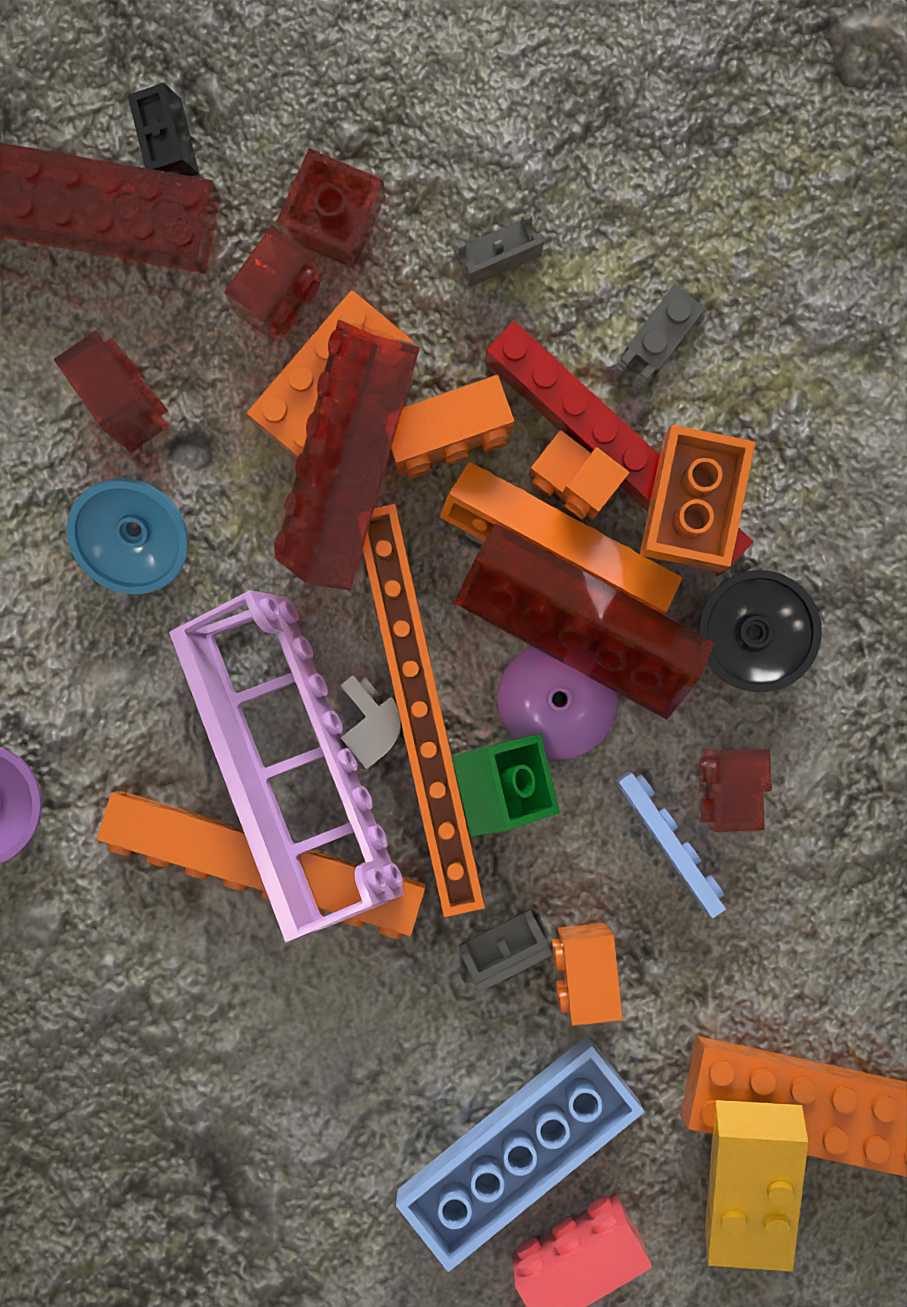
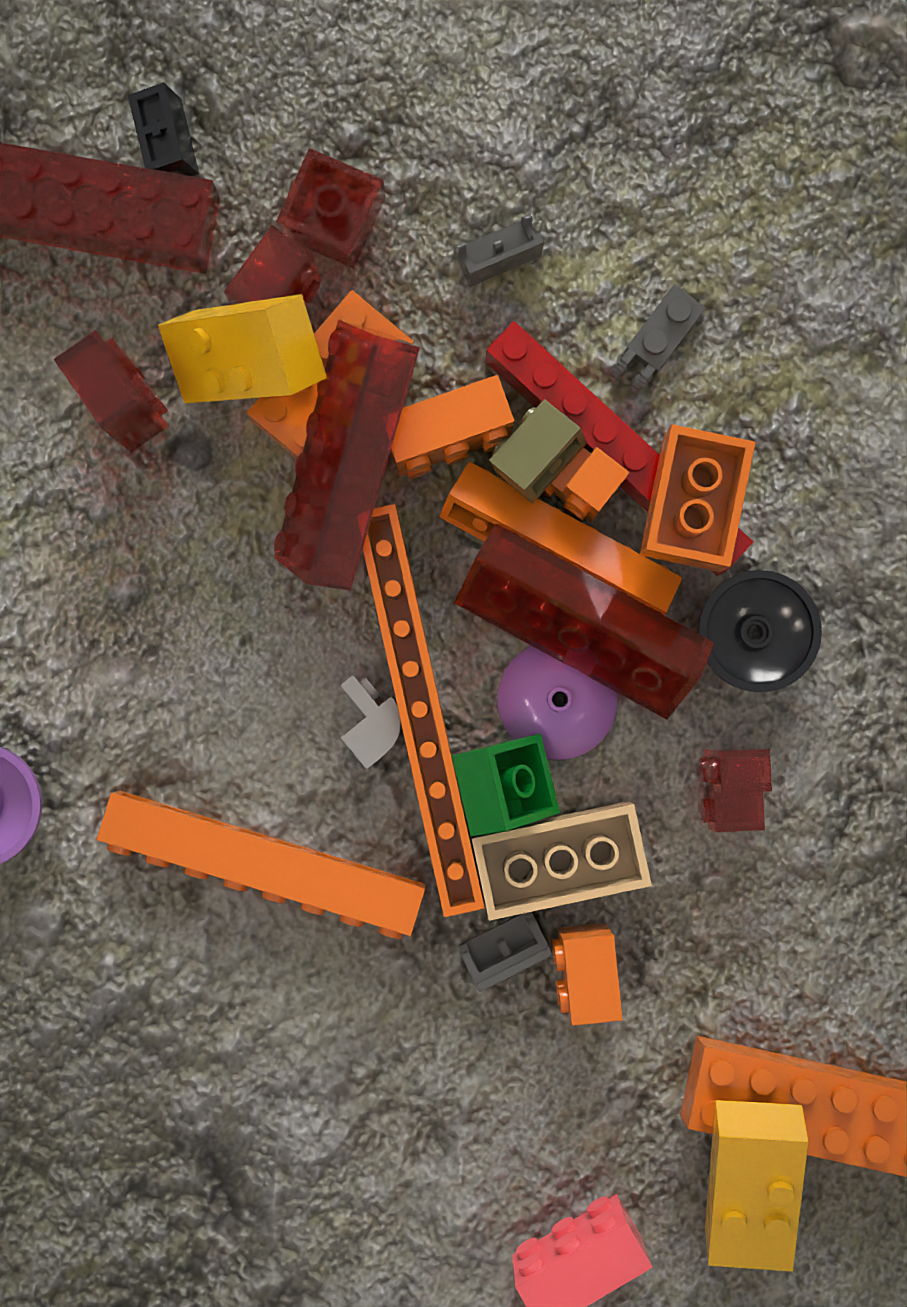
(117, 553): dark azure dish -> none
(243, 350): none -> yellow brick
(249, 780): lavender window -> none
(517, 1153): light blue brick -> none
(537, 450): none -> olive brick
(561, 860): none -> tan brick
(682, 856): light blue plate -> none

